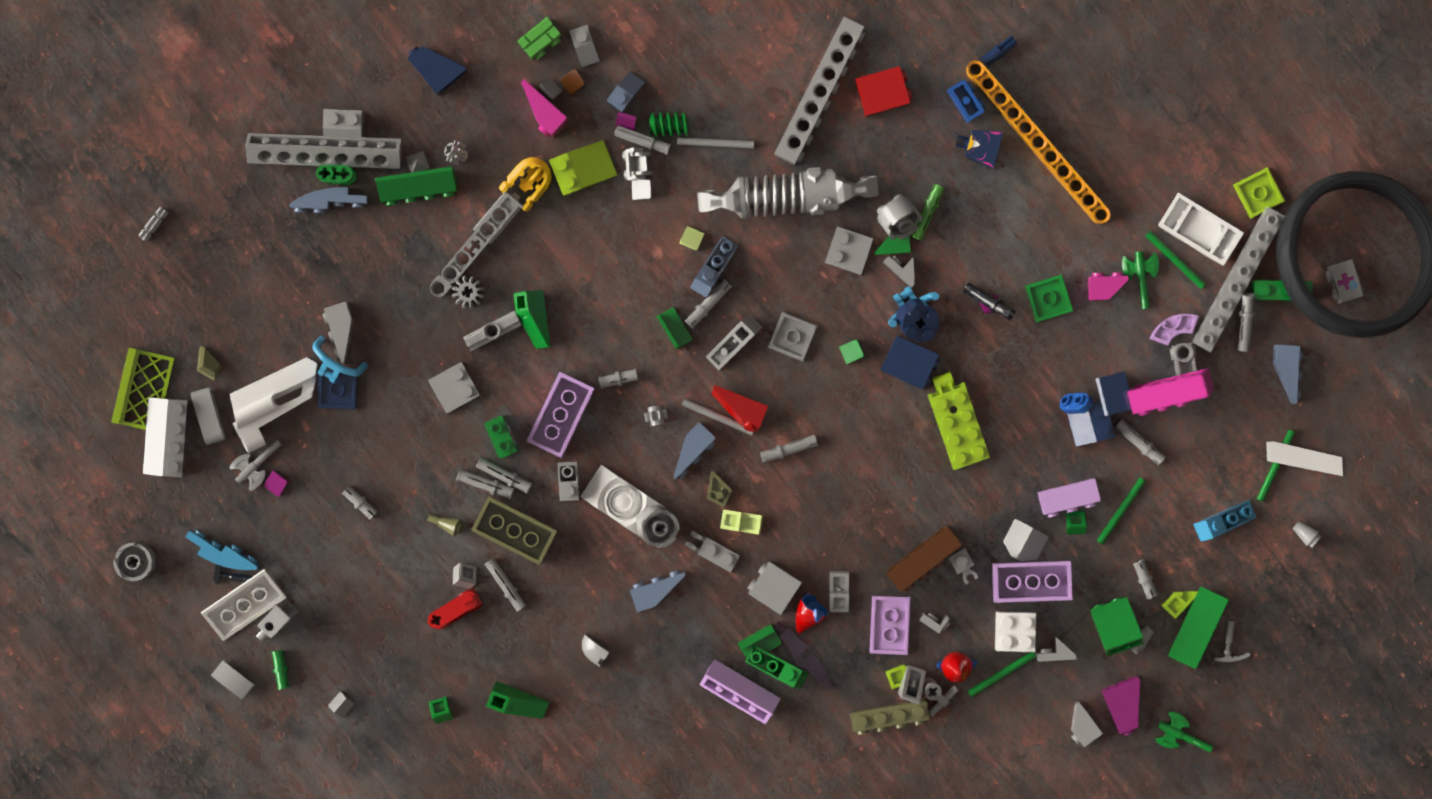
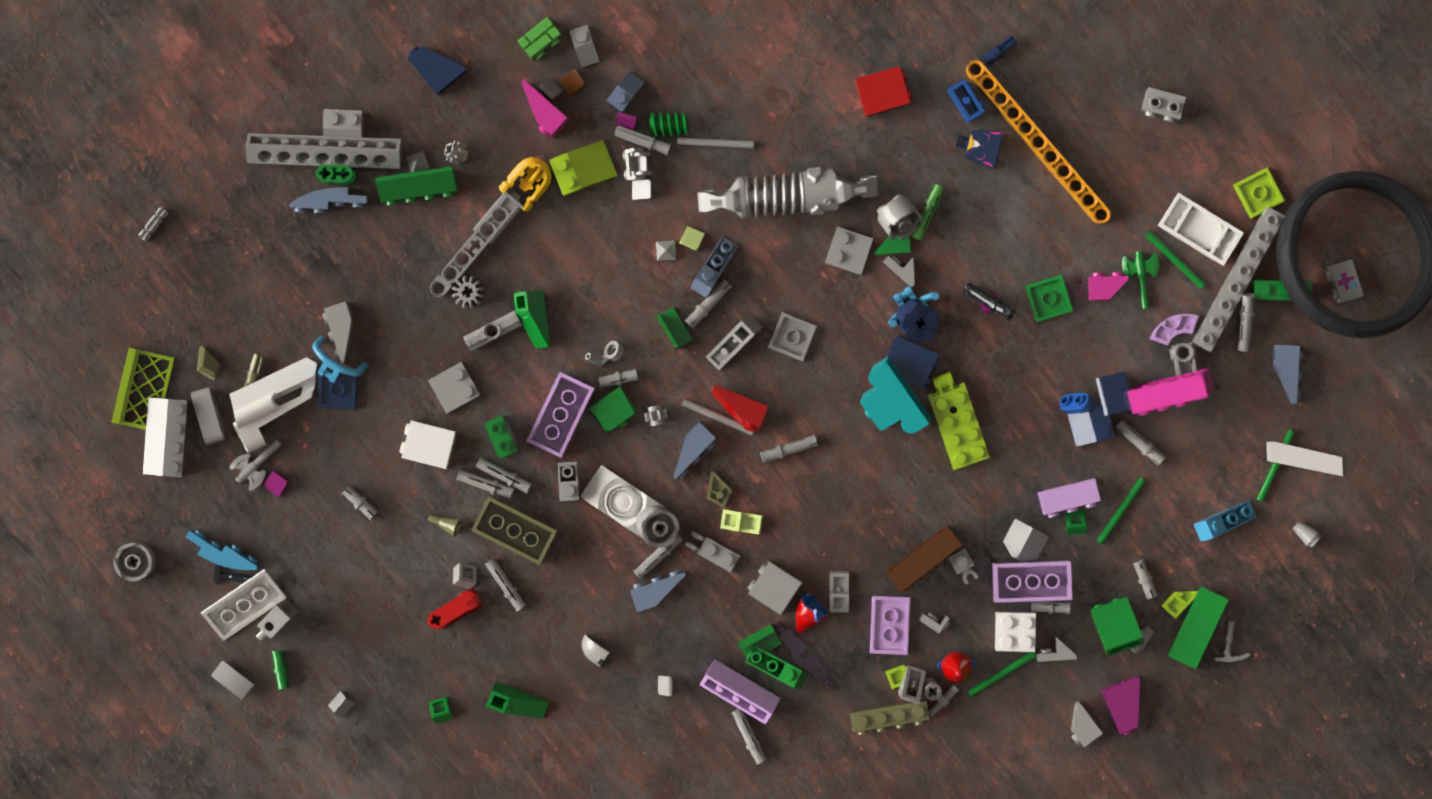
(255, 368): none -> olive axle
(428, 444): none -> white brick
(613, 351): none -> light grey plate
(613, 410): none -> green torso
(658, 555): none -> light grey pin
(665, 685): none -> slope
(666, 250): none -> light grey slope
(749, 736): none -> light grey pin
(846, 28): light grey brick -> none
(851, 351): slope -> none
(893, 400): none -> teal brick
(1050, 607): none -> light grey pin
(1163, 105): none -> light grey brick
(1174, 731): green piece -> none

